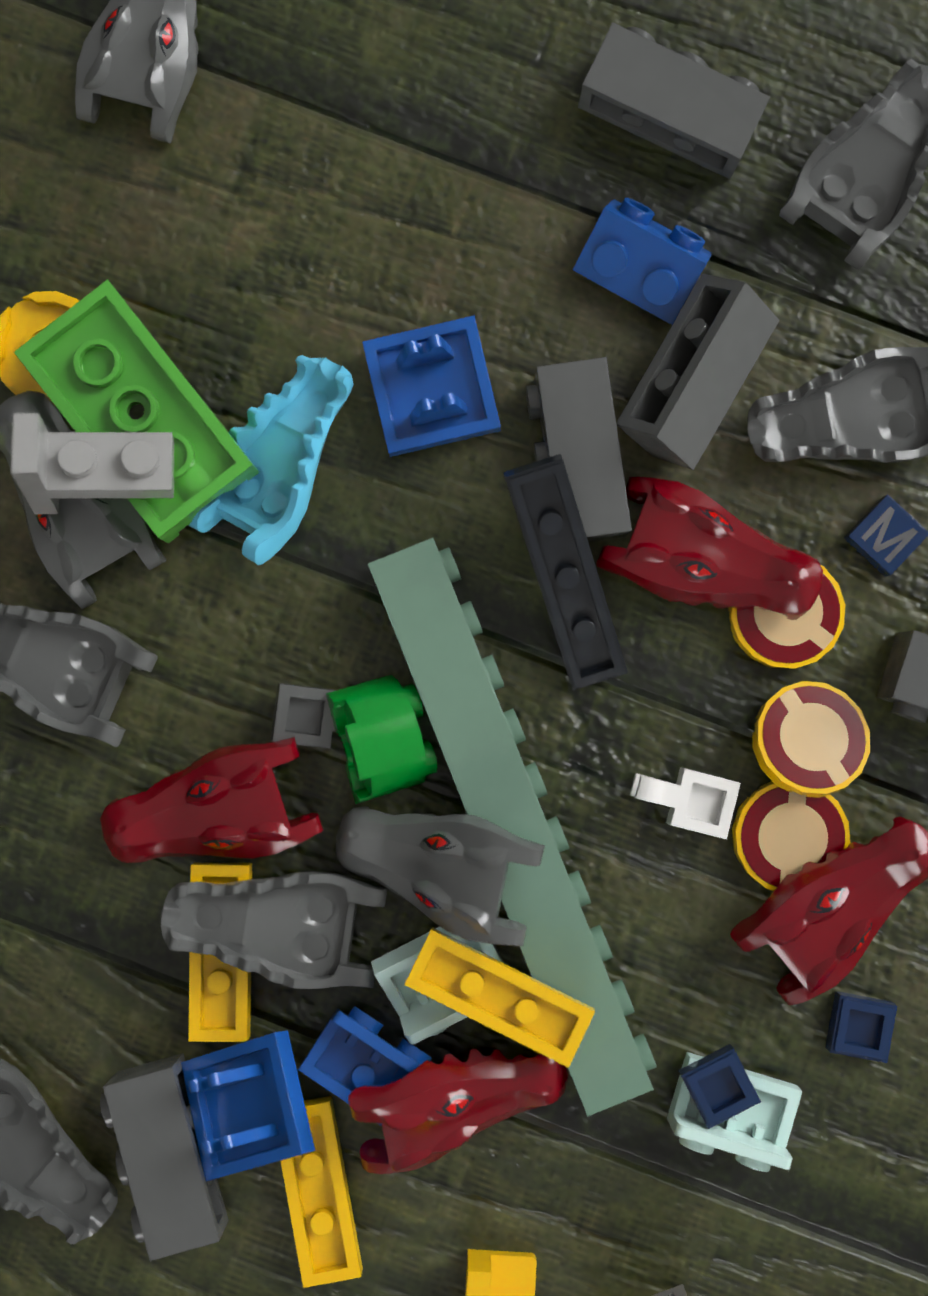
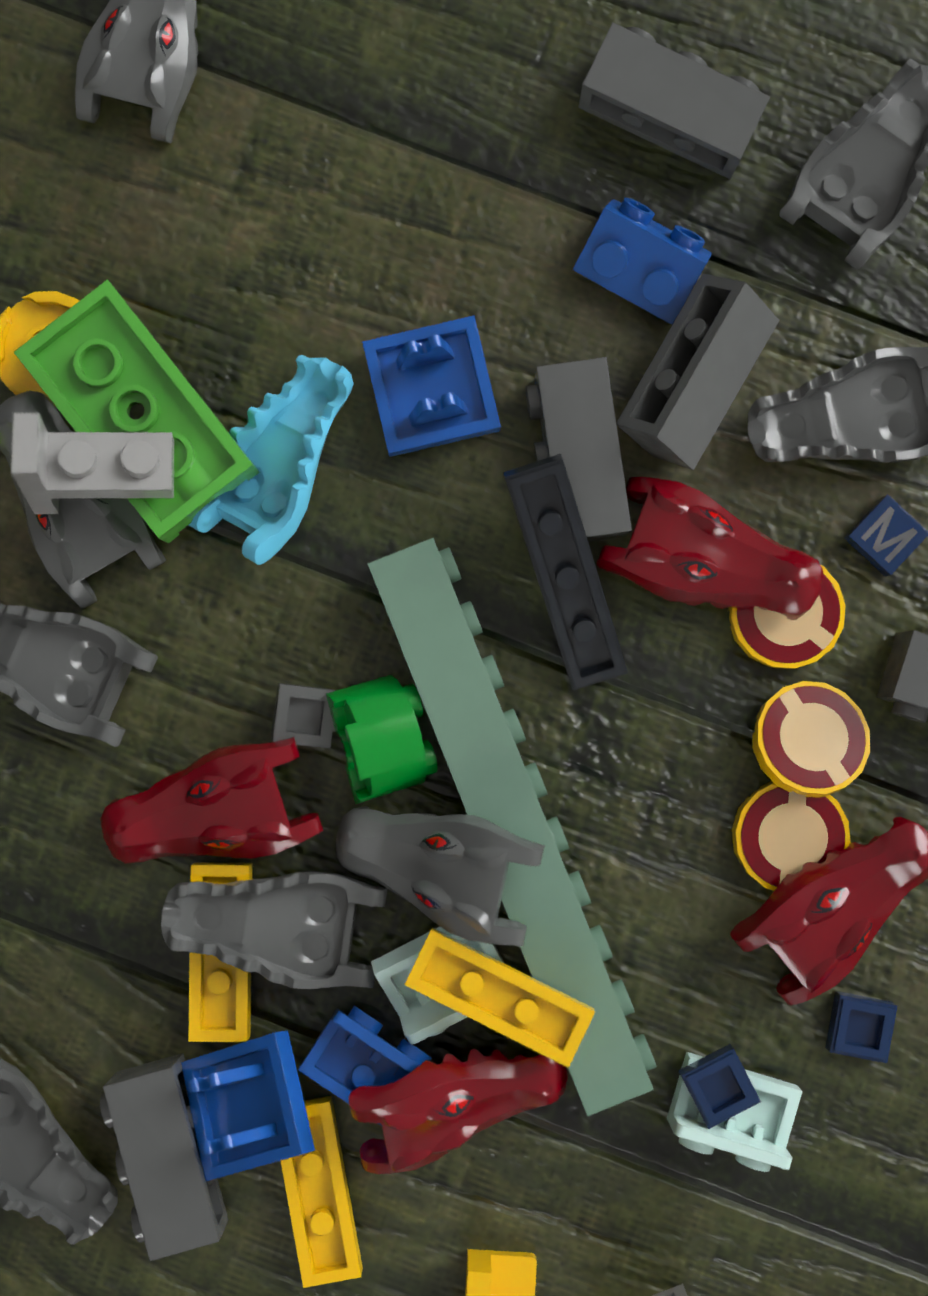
(695, 801): white plate -> none

